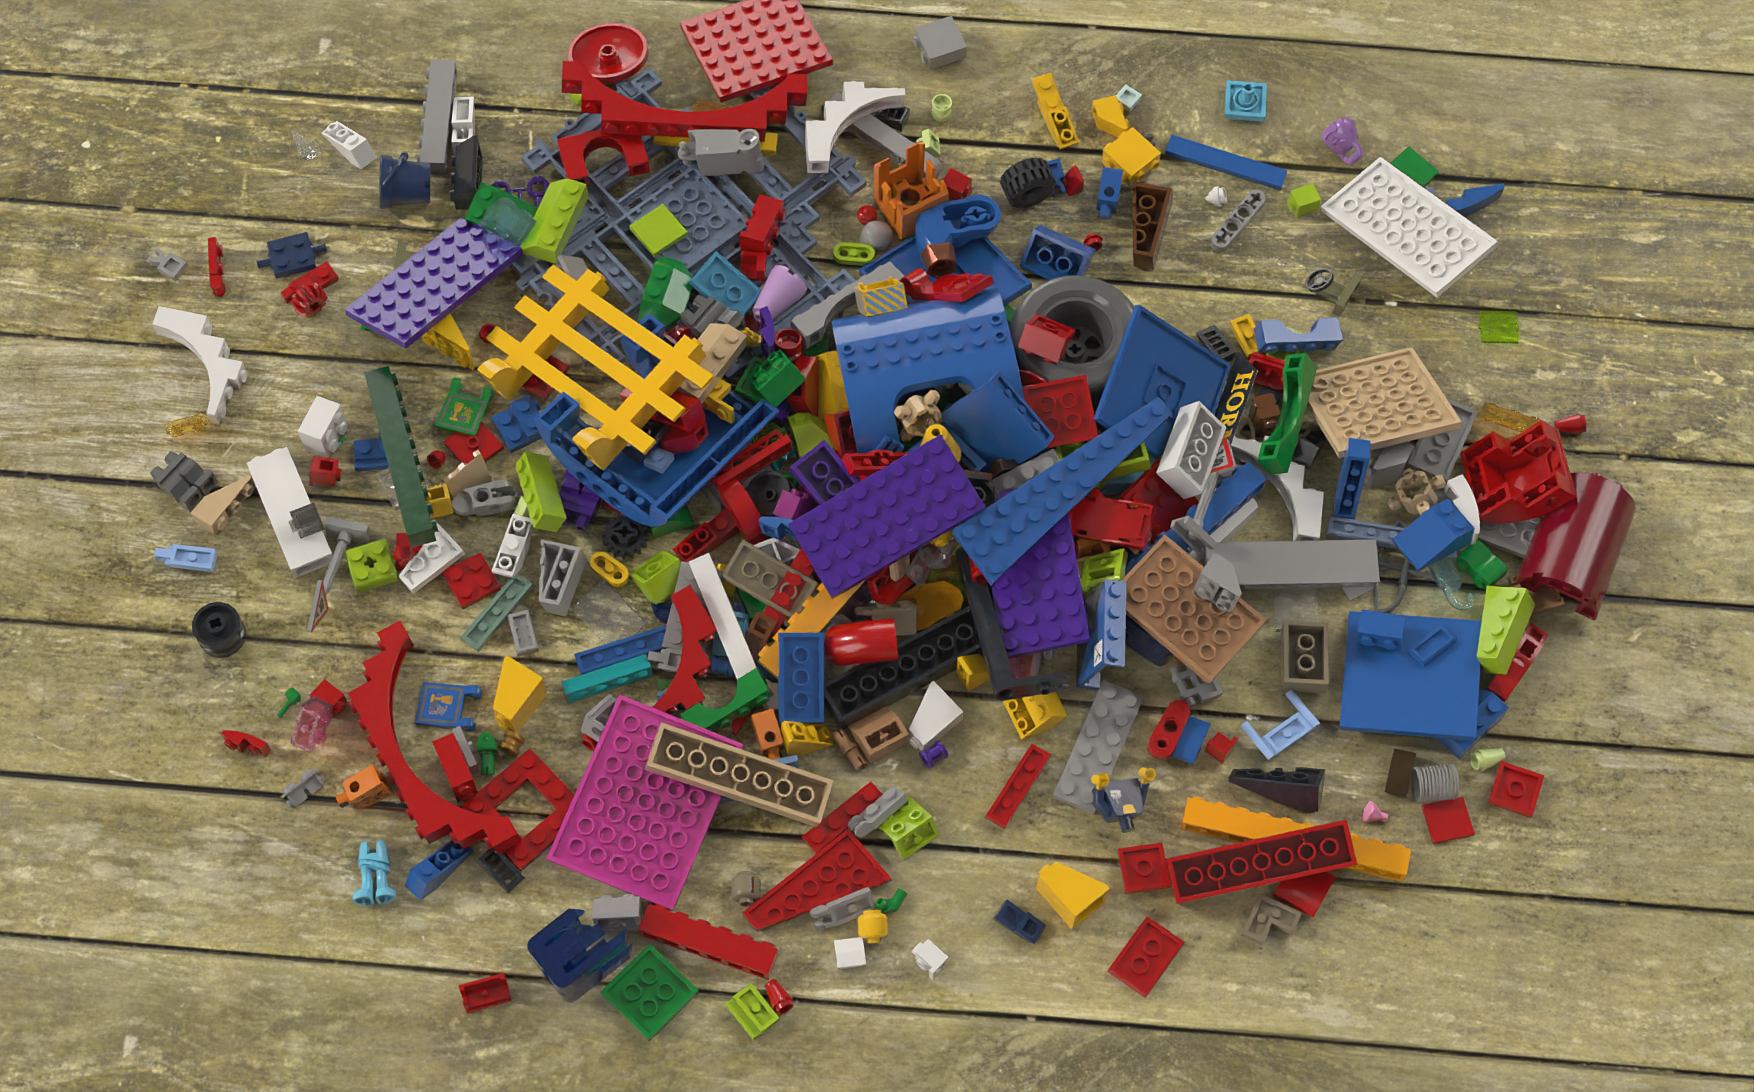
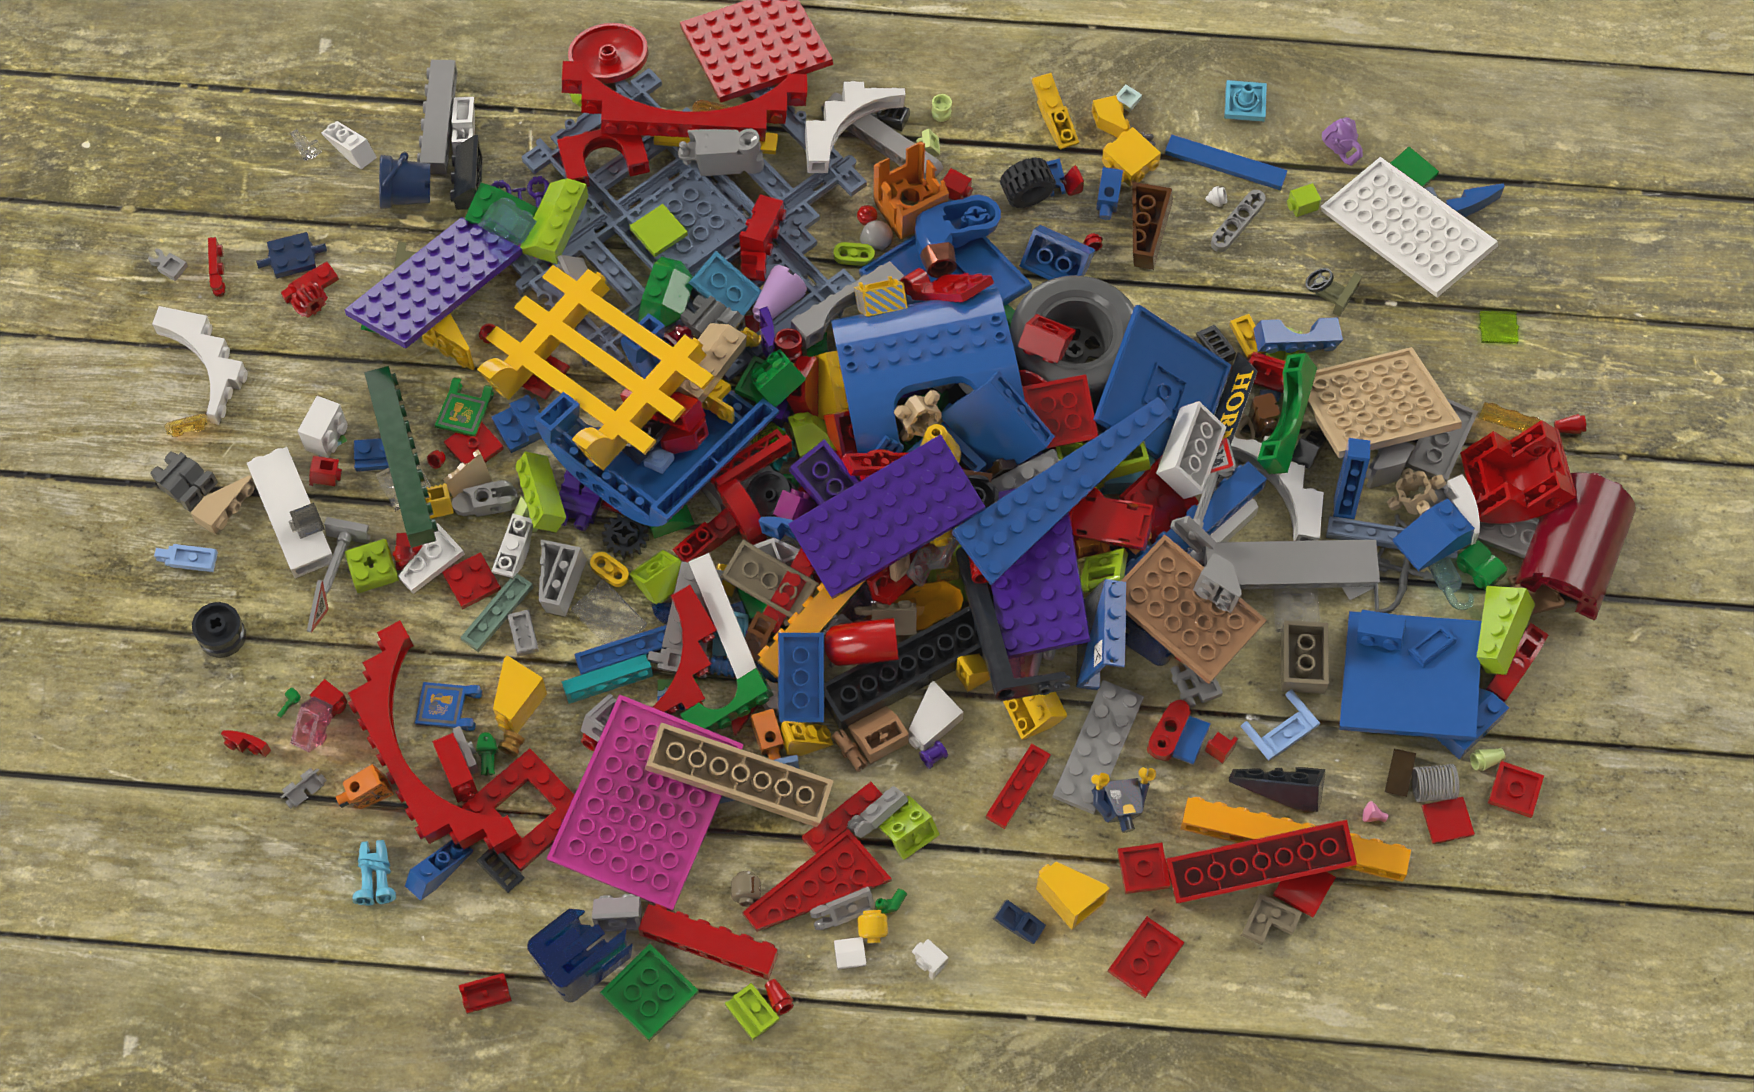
(940, 43): light grey brick -> none

